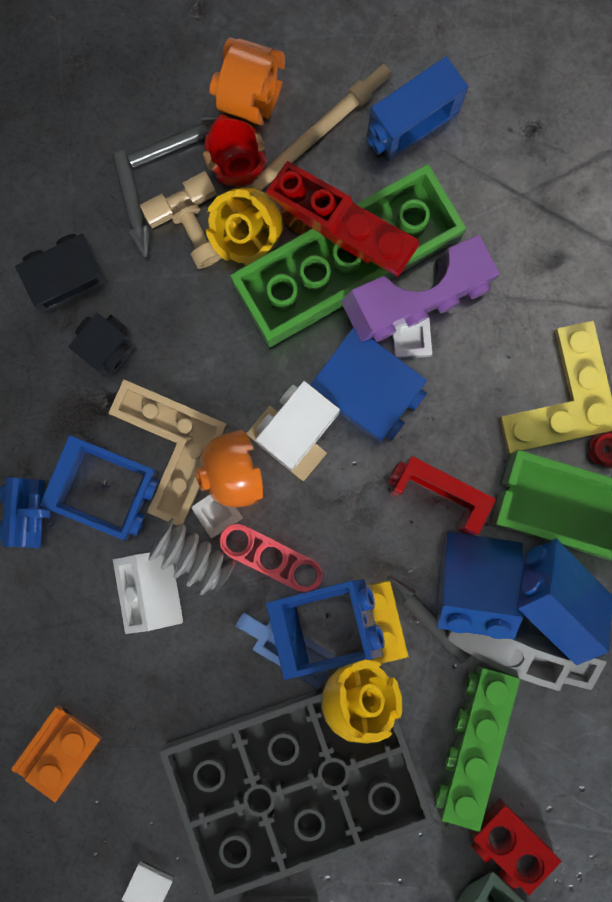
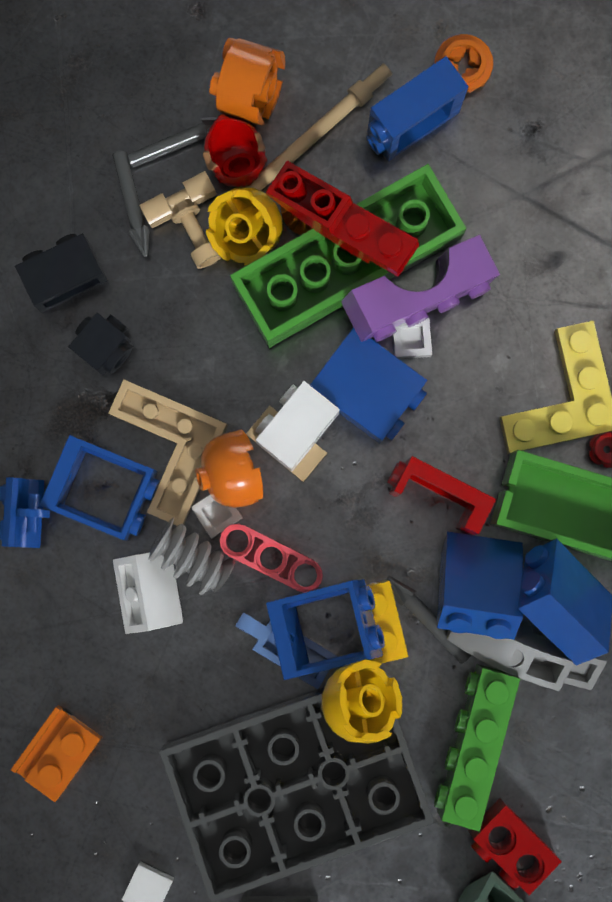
(479, 58): none -> orange gear

